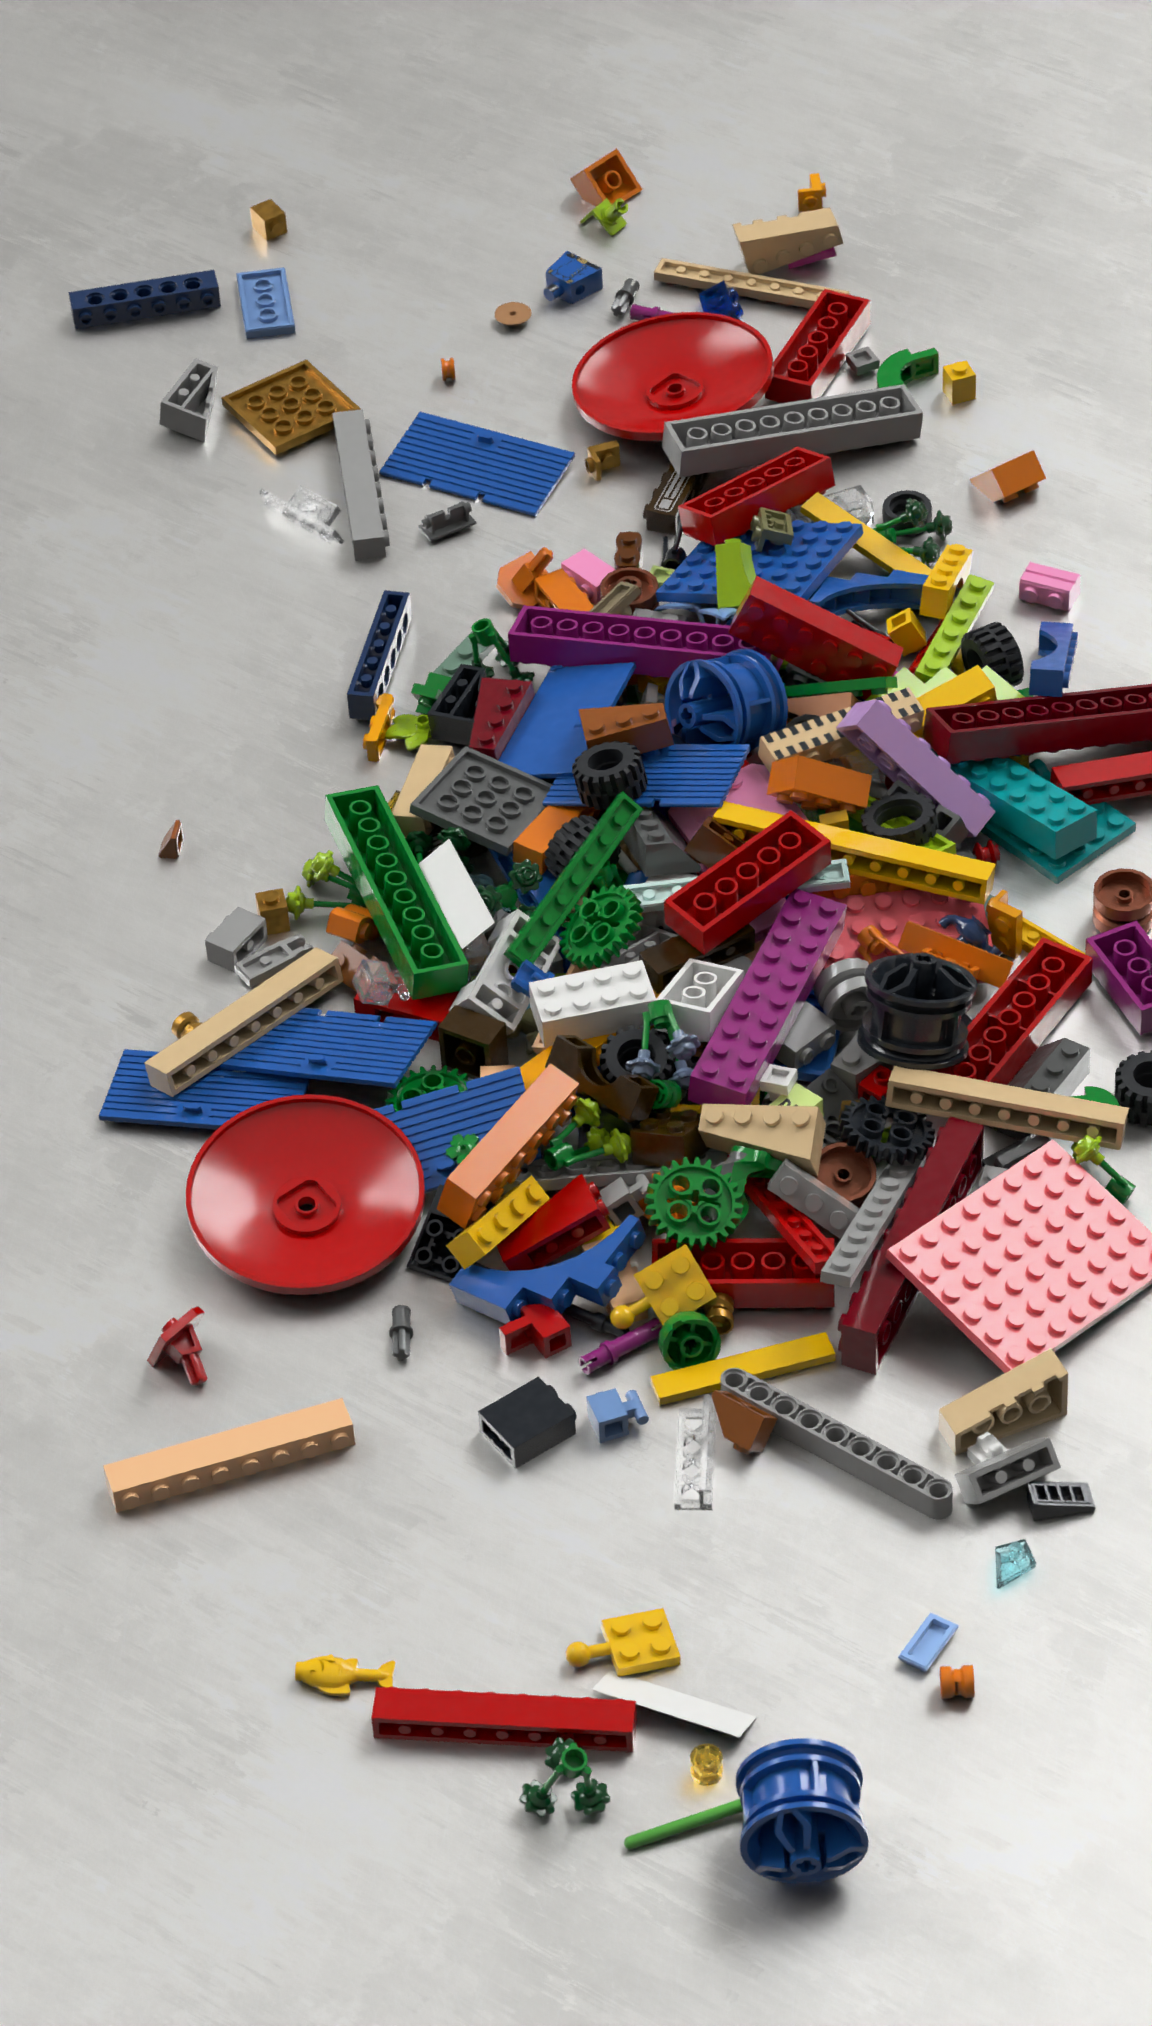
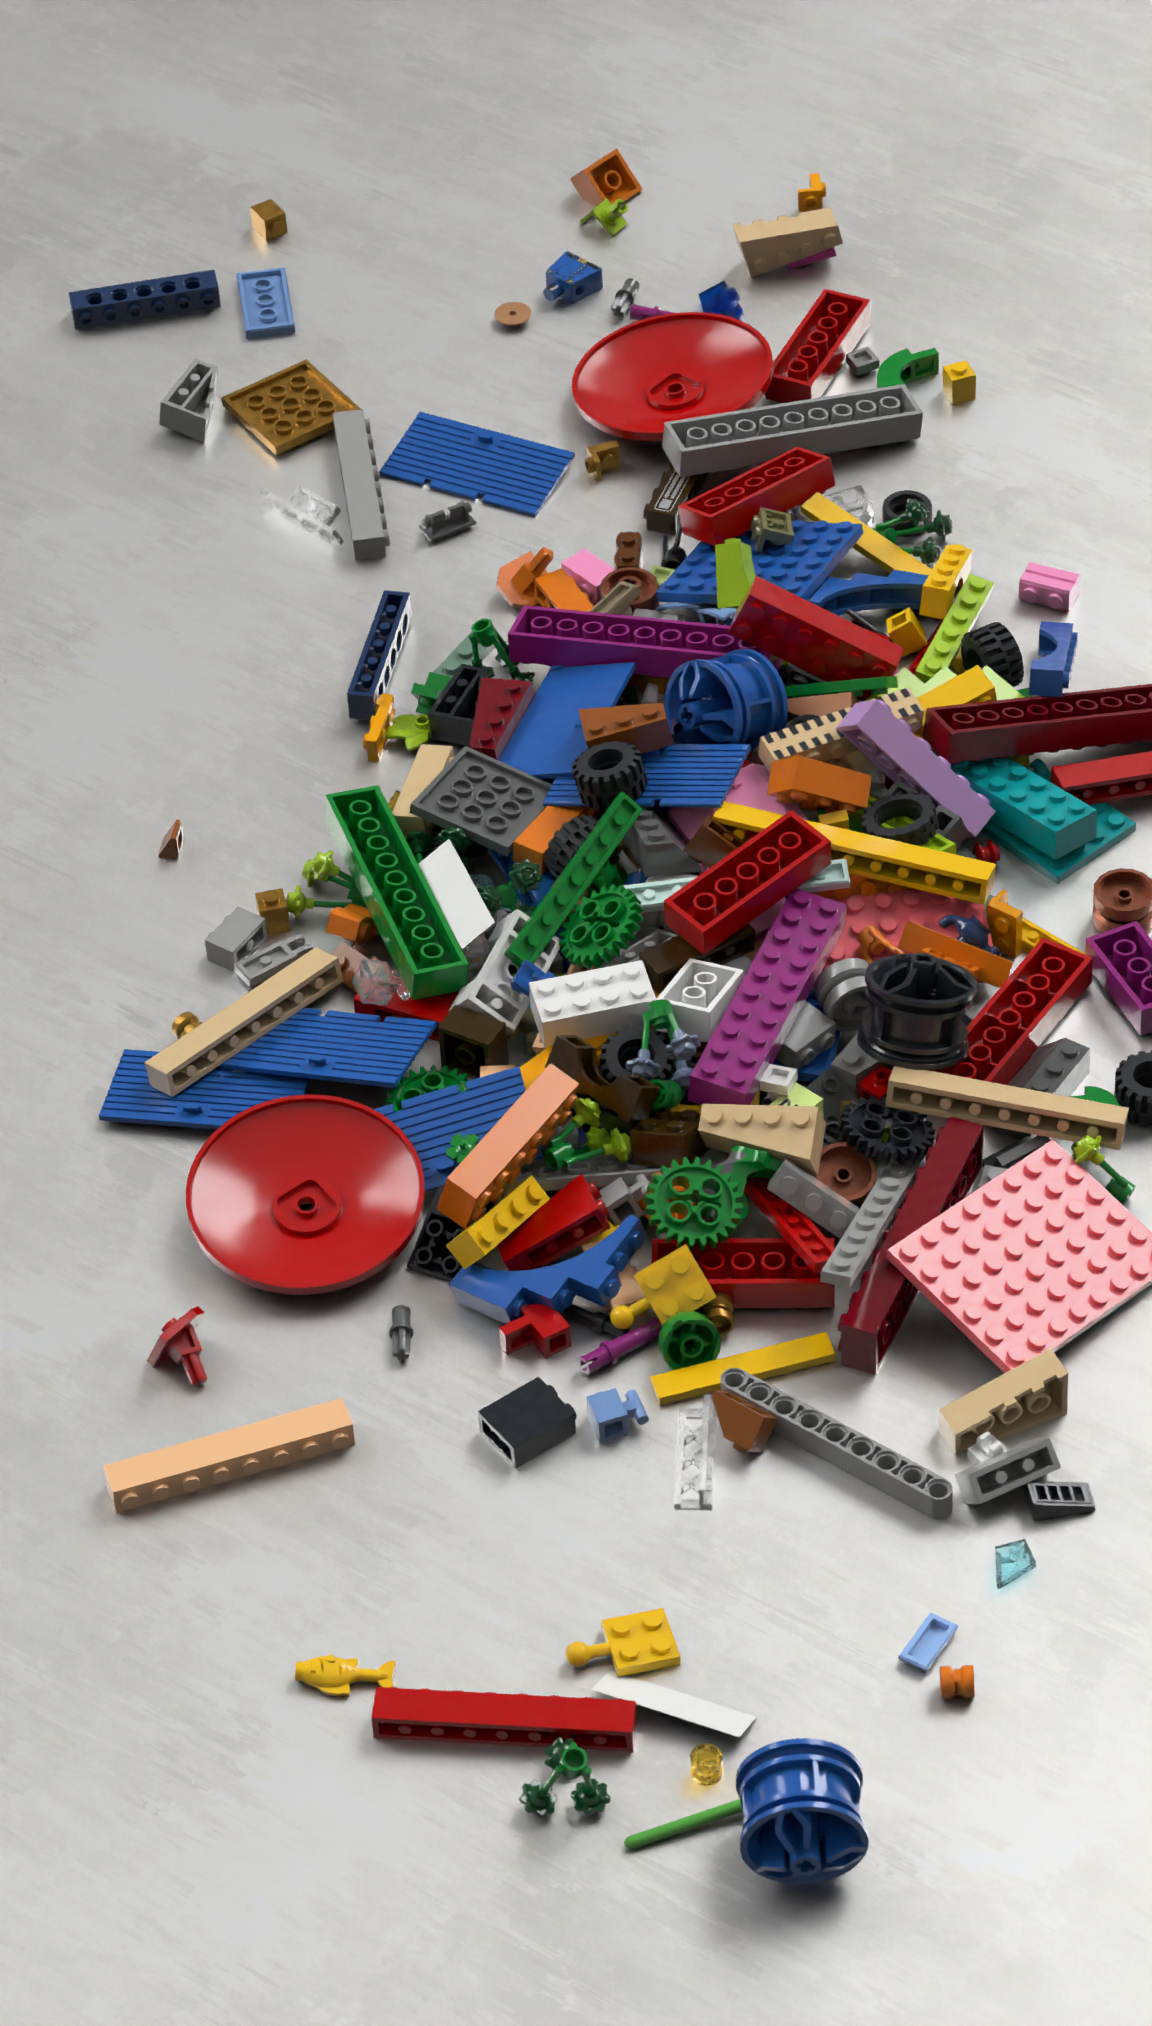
(448, 369): orange bush -> none
(745, 284): tan plate -> none
(1009, 478): orange slope -> none

